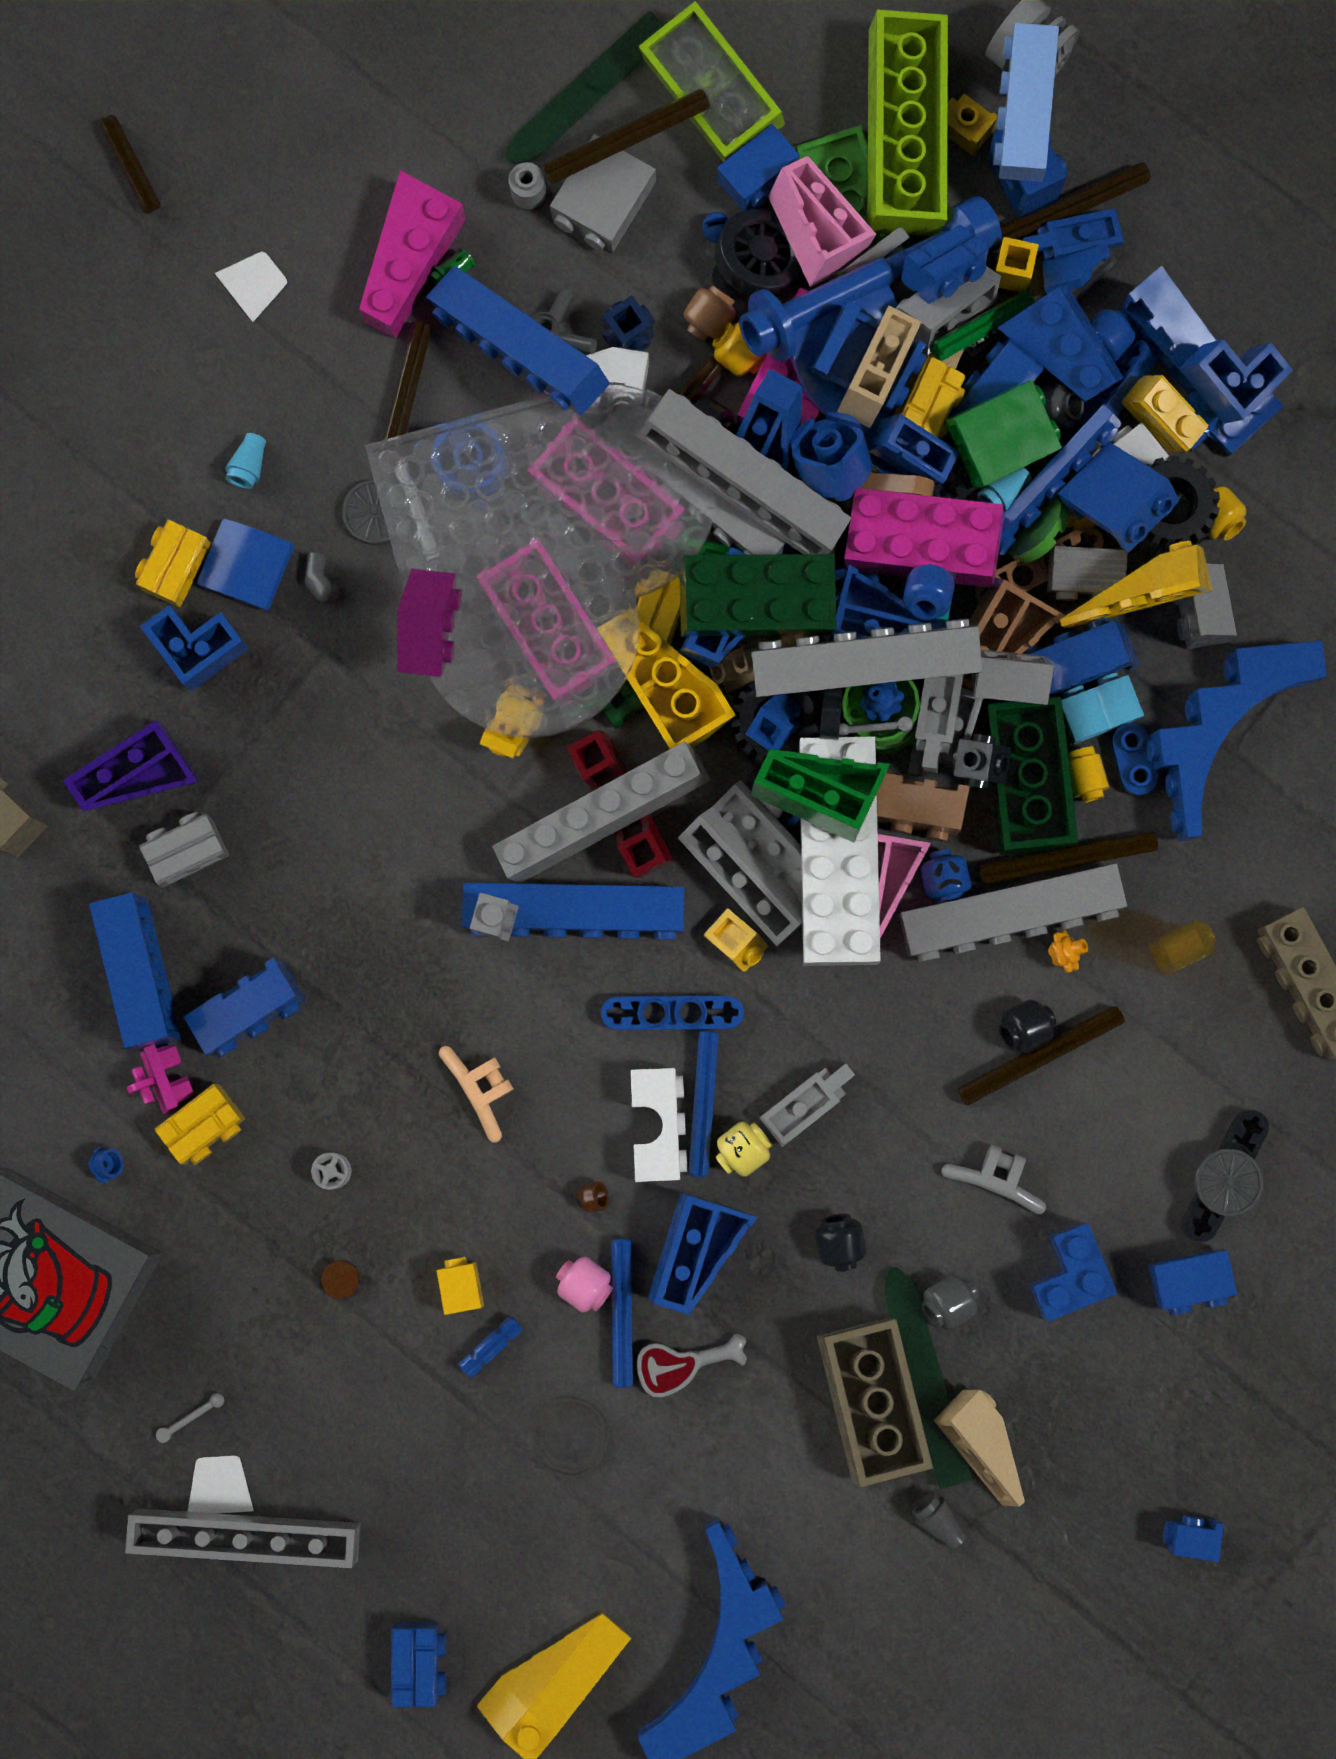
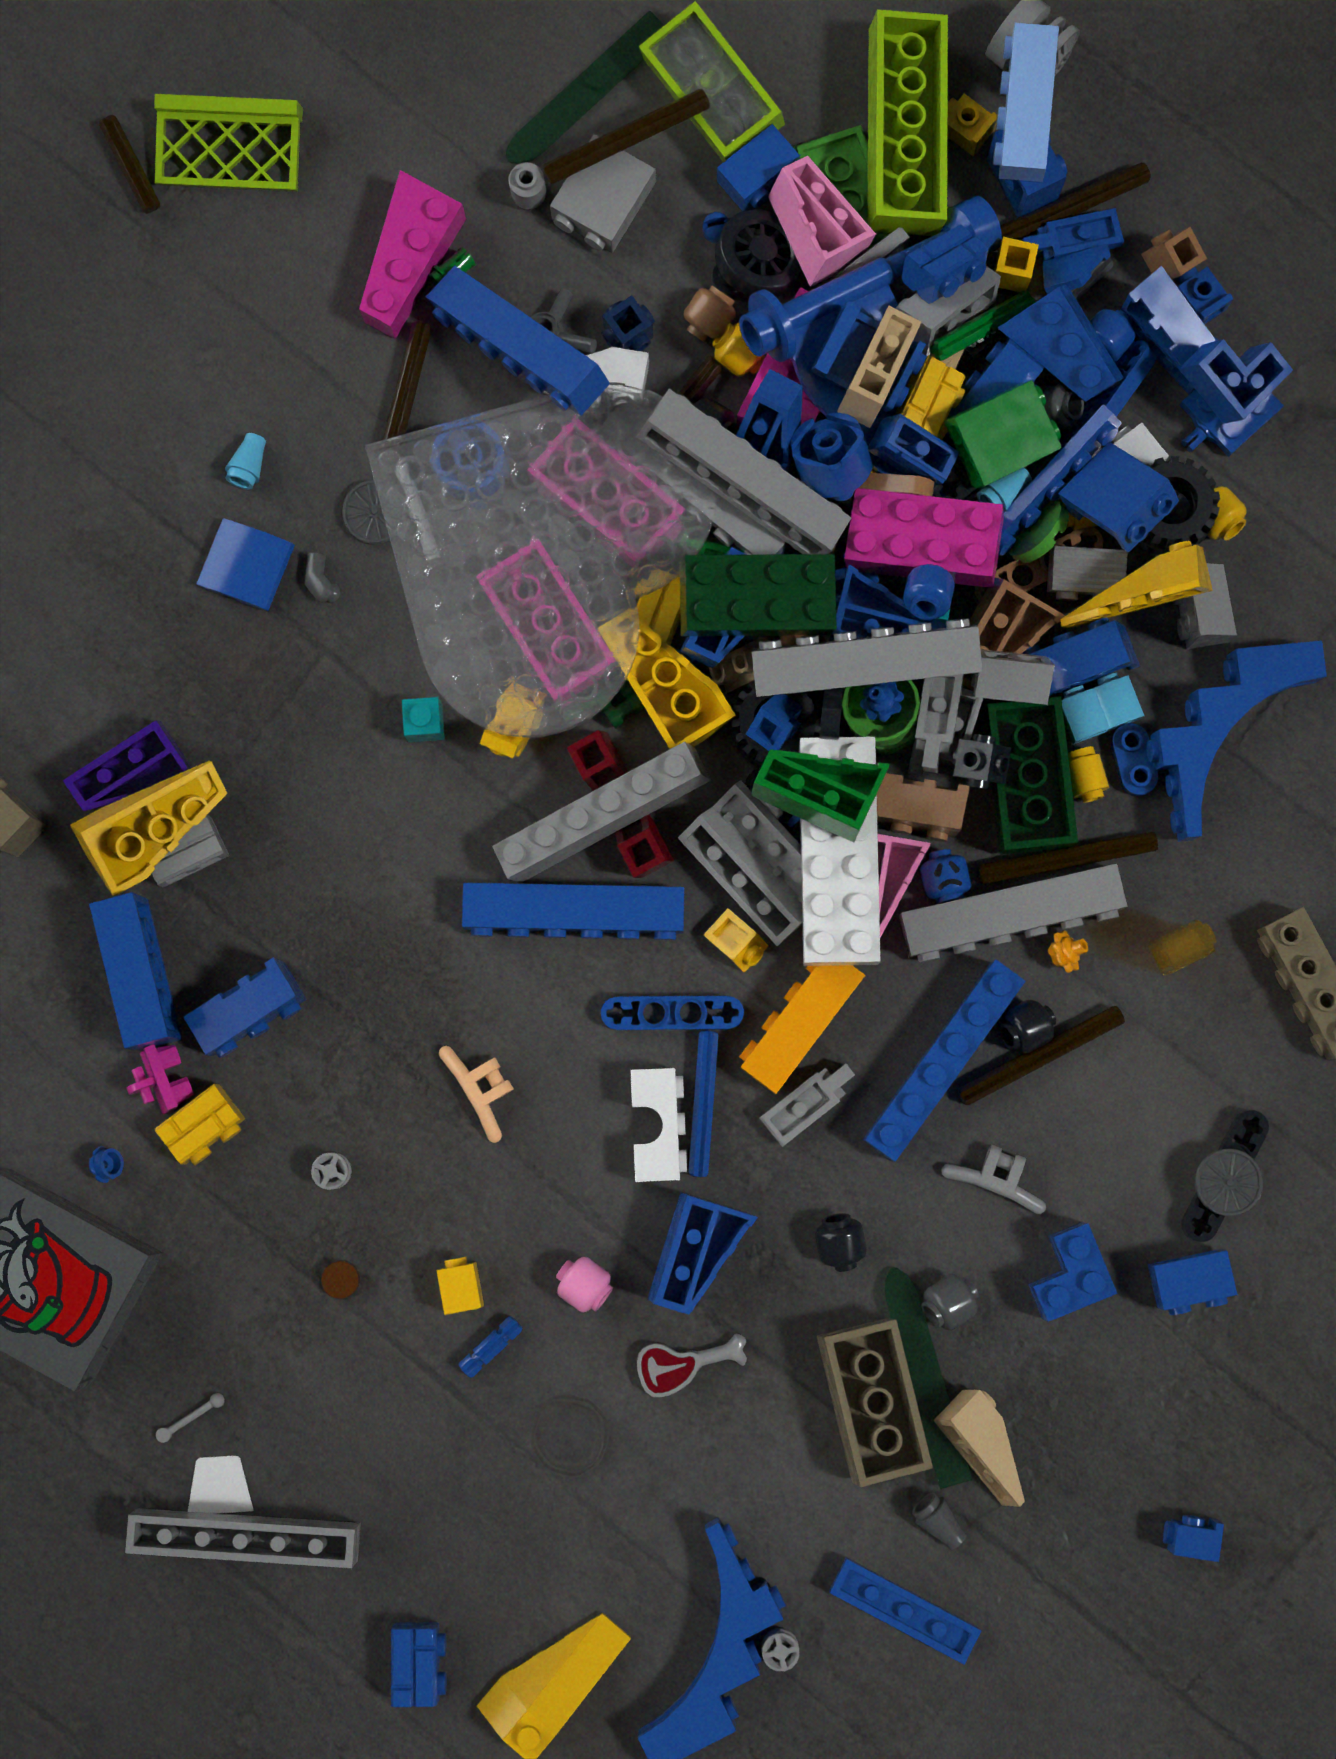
(140, 829): none -> yellow wedge
(172, 563): yellow brick -> none
(194, 654): blue brick -> none
(227, 111): none -> lime fence
(253, 283): white sticker -> none
(423, 719): none -> teal brick
(425, 621): magenta brick -> none
(494, 917): light grey brick -> none
(593, 1197): reddish brown hinge -> none
(621, 1313): blue axle -> none
(743, 1149): light yellow head -> none
(781, 1657): none -> light grey wheel
(799, 1024): none -> light orange brick
(904, 724): light grey hinge -> none
(905, 1610): none -> blue plate
(944, 1060): none -> blue brick
(1165, 413): yellow brick -> none
(1174, 252): none -> medium nougat brick
(1208, 305): none -> blue brick

